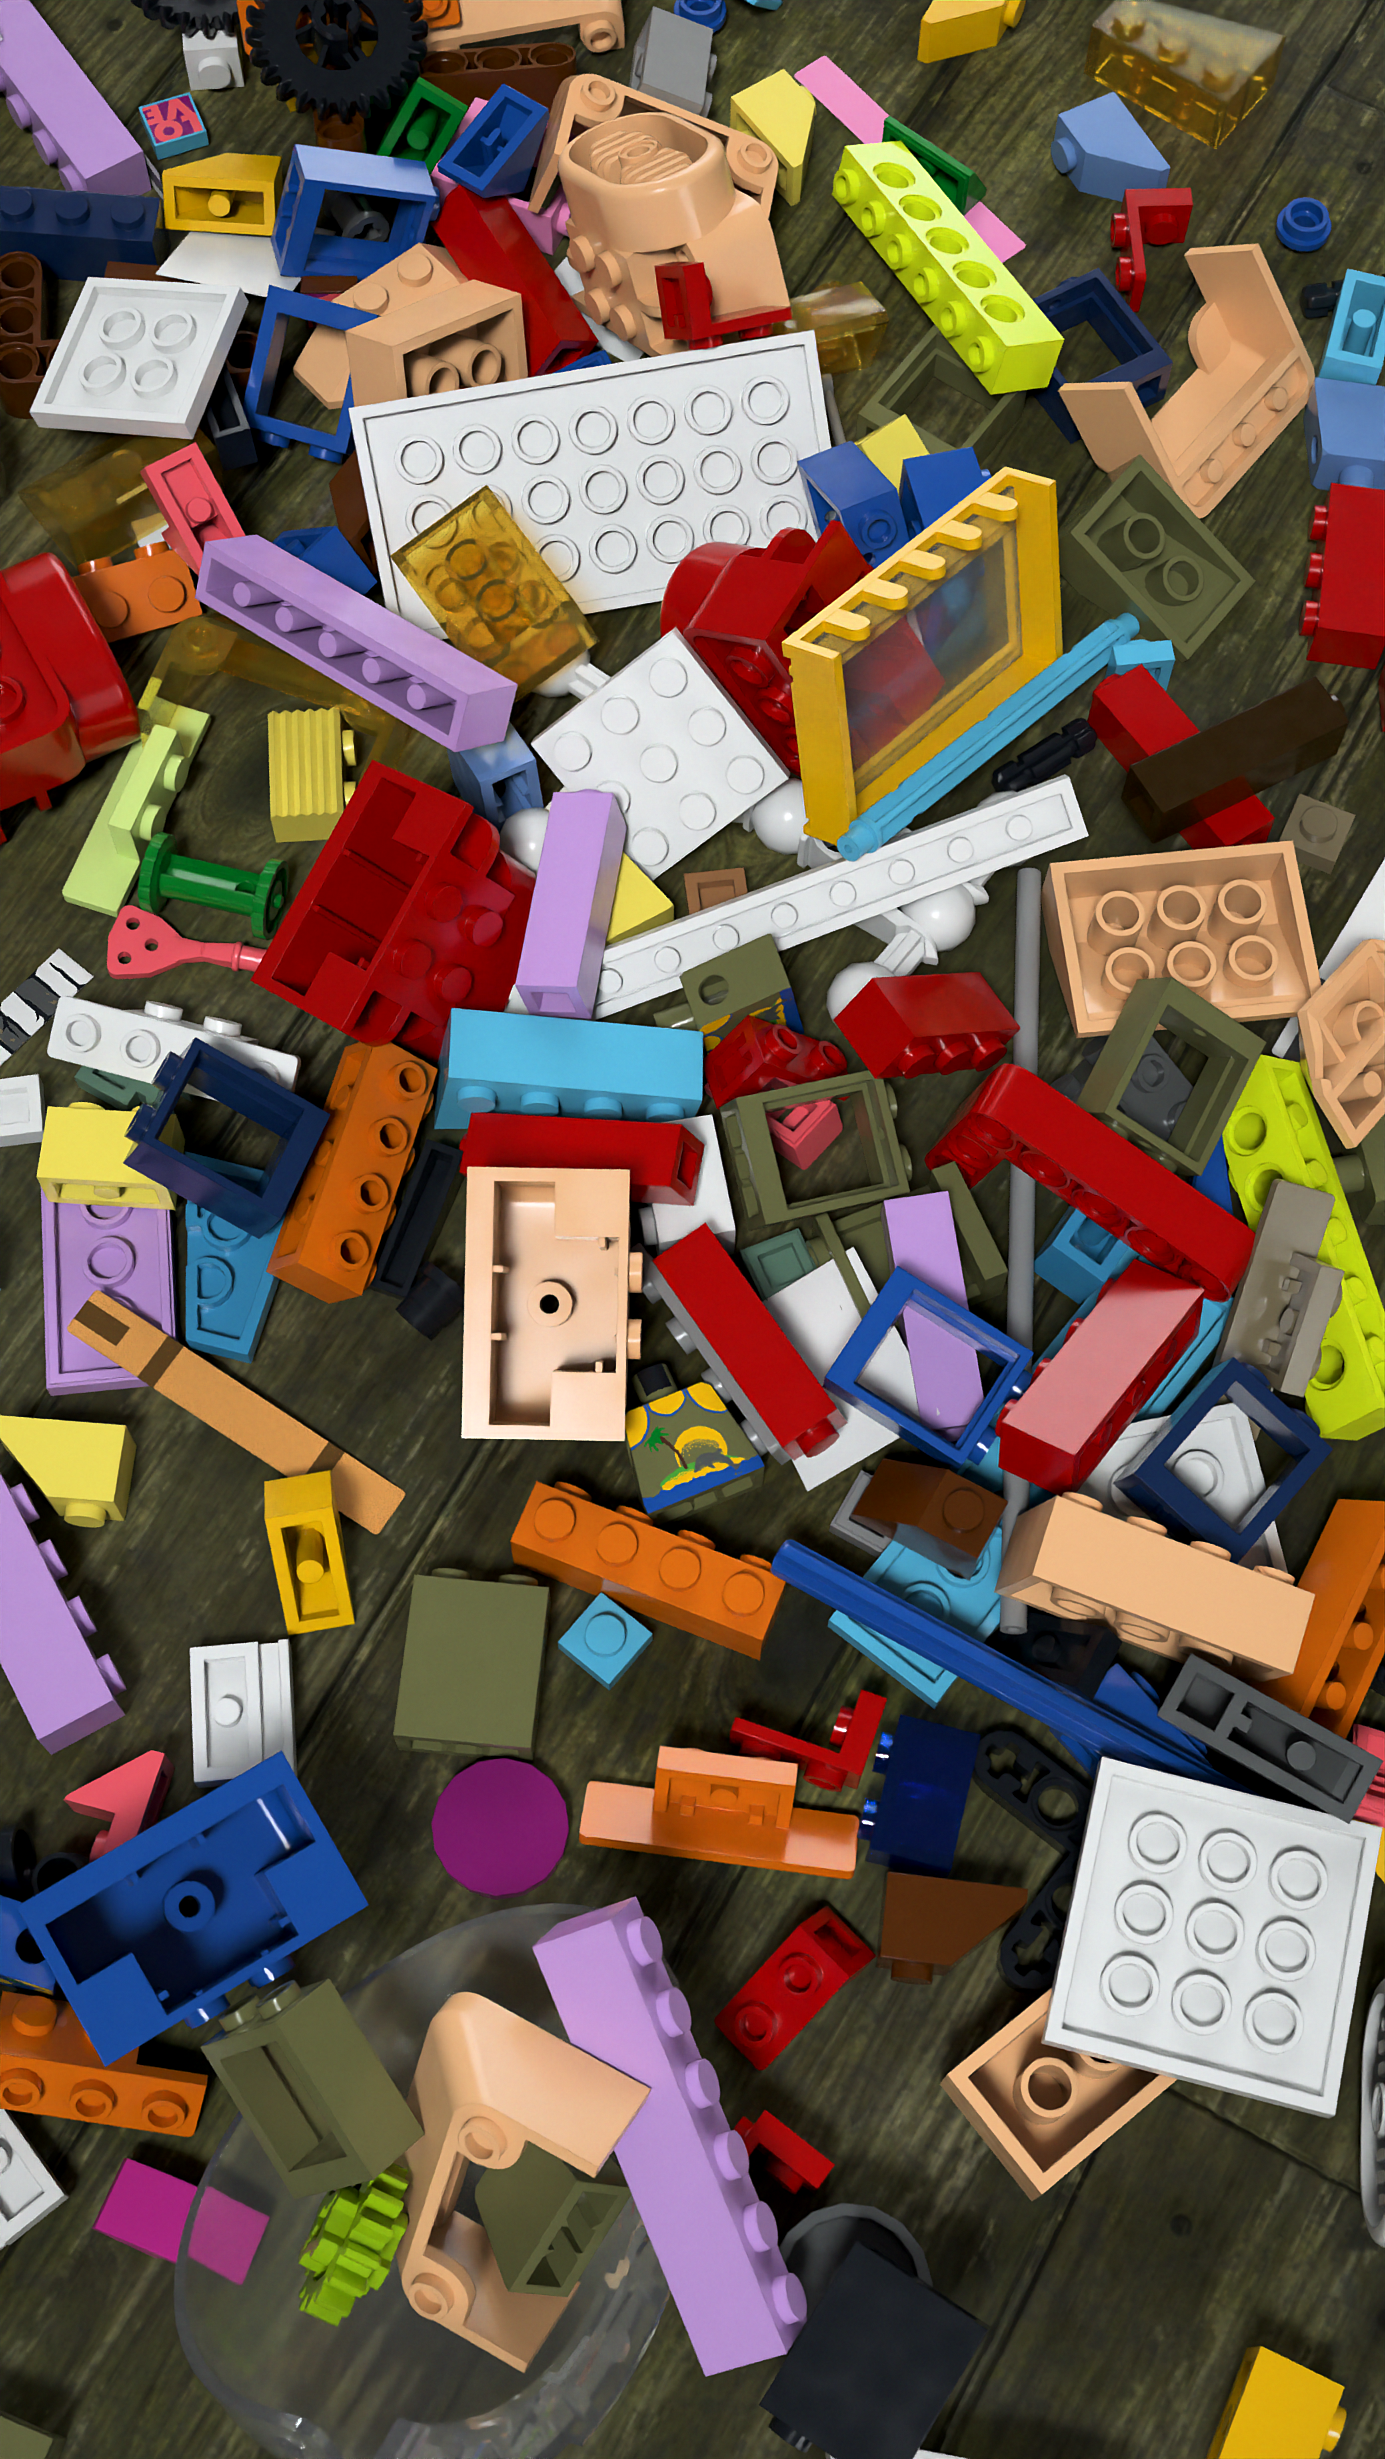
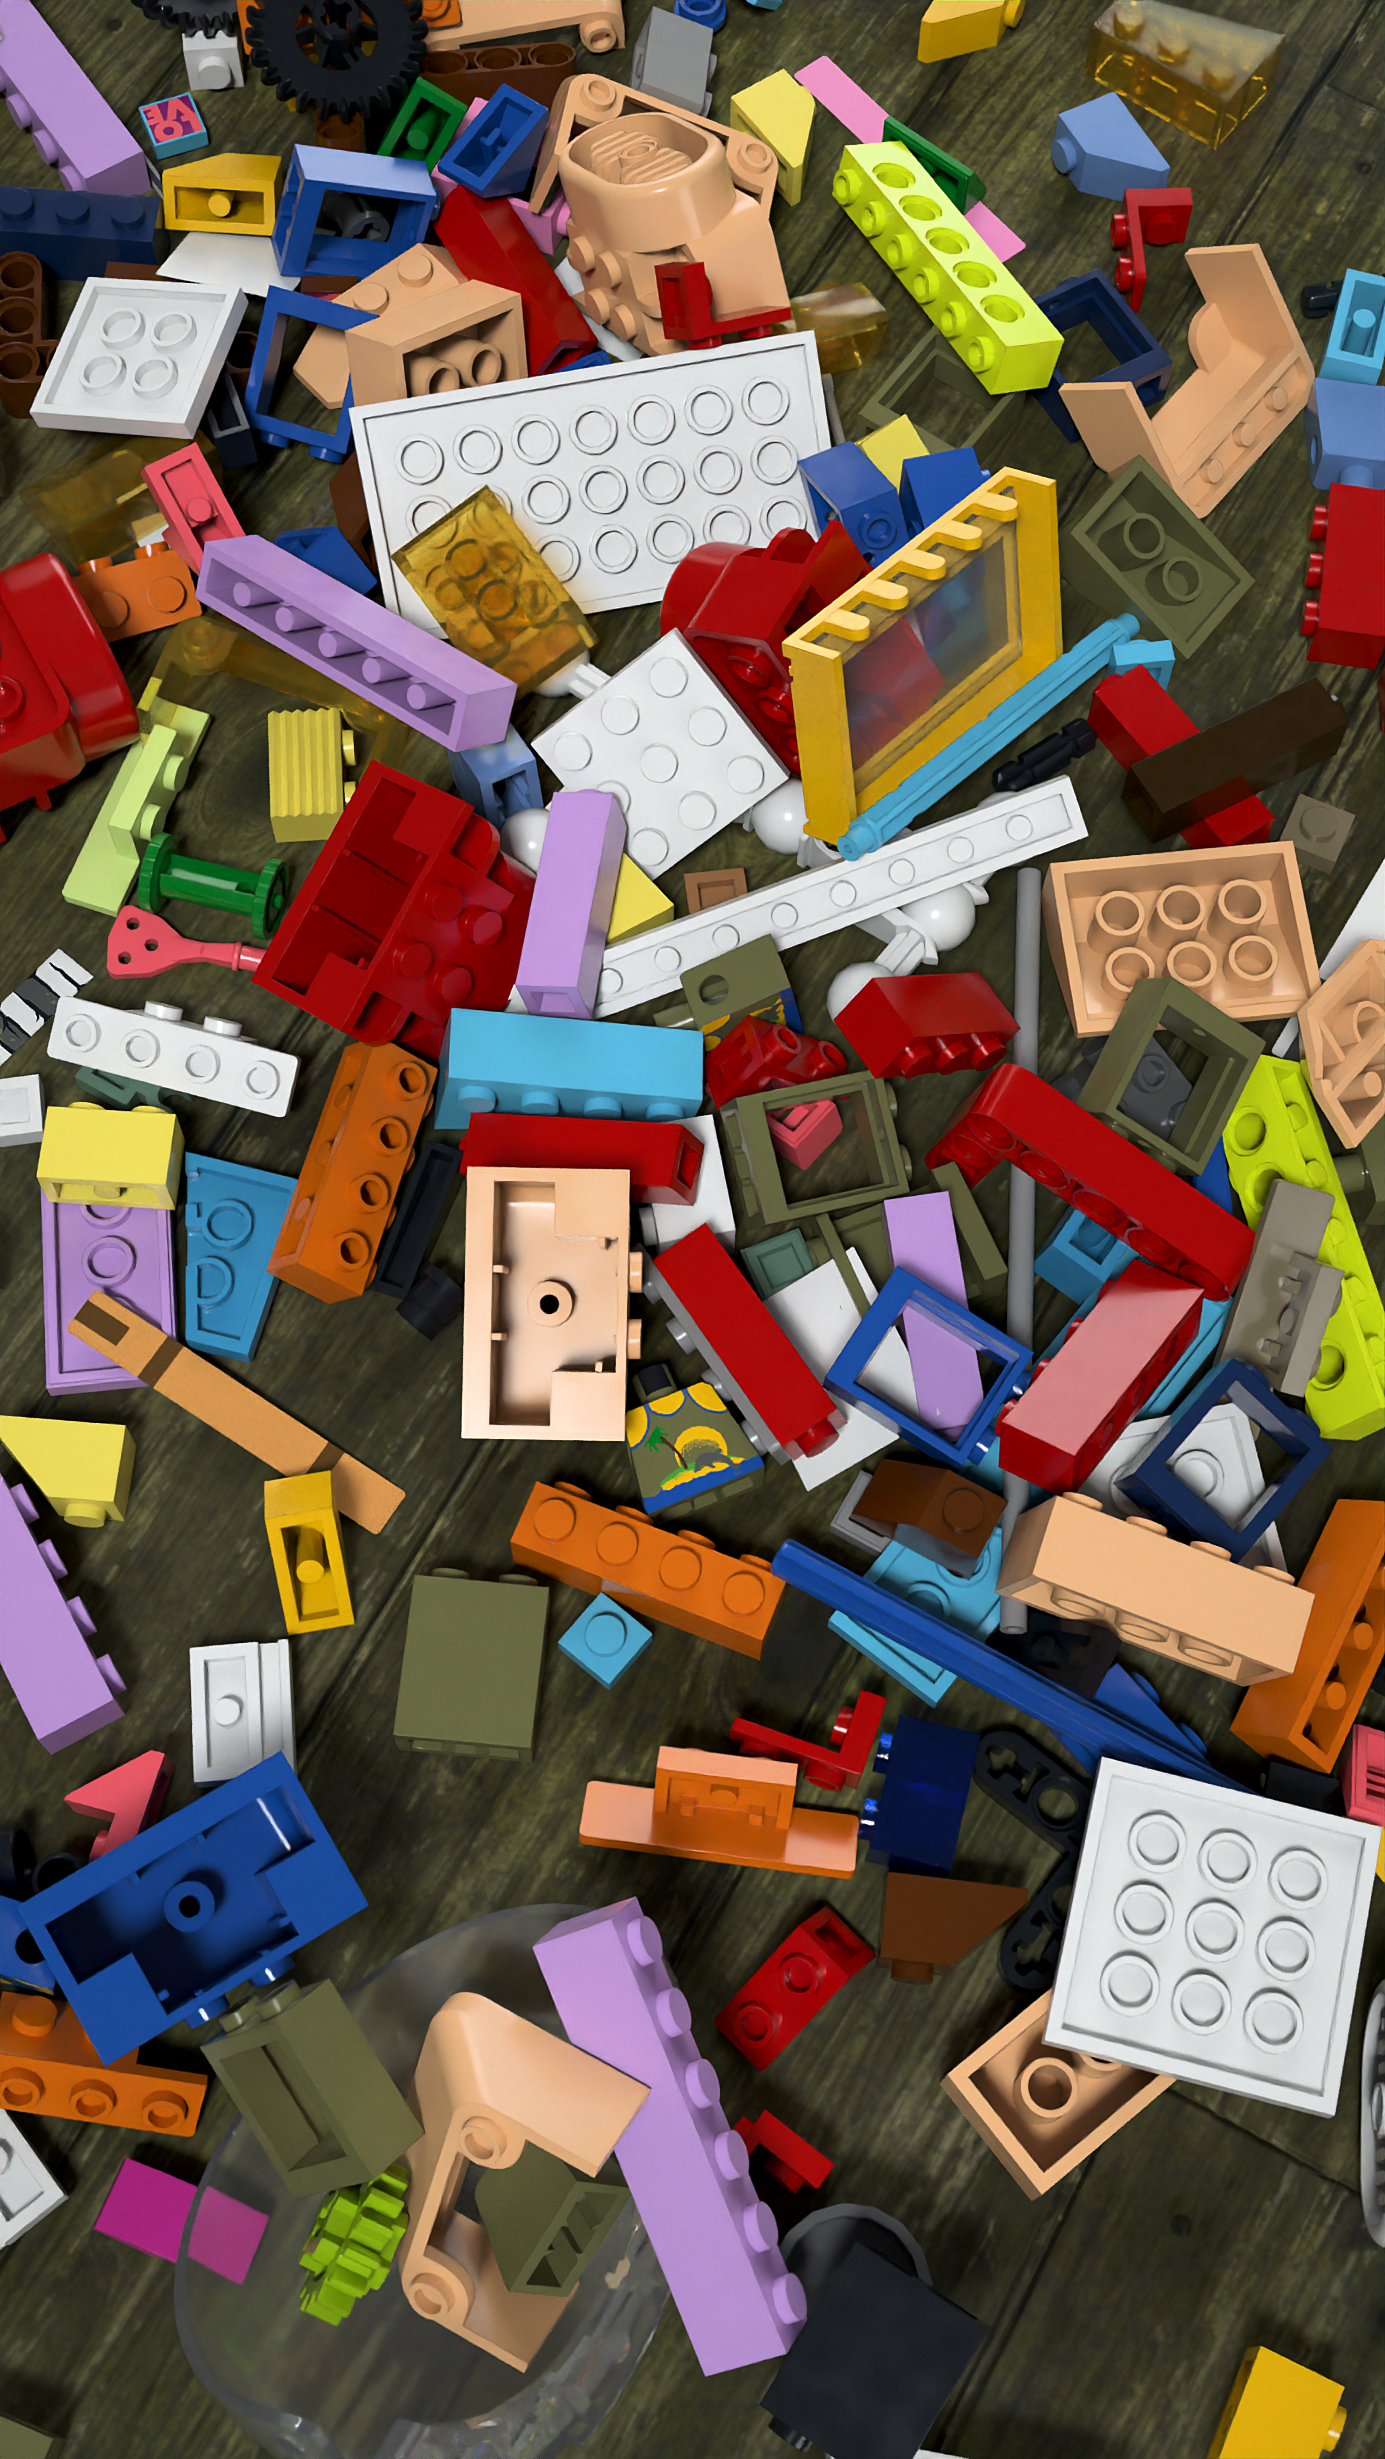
(248, 1094): dark blue window -> none
(500, 1828): magenta tile -> none
(1269, 1738): dark grey slope -> none
(1303, 224): blue plate -> none

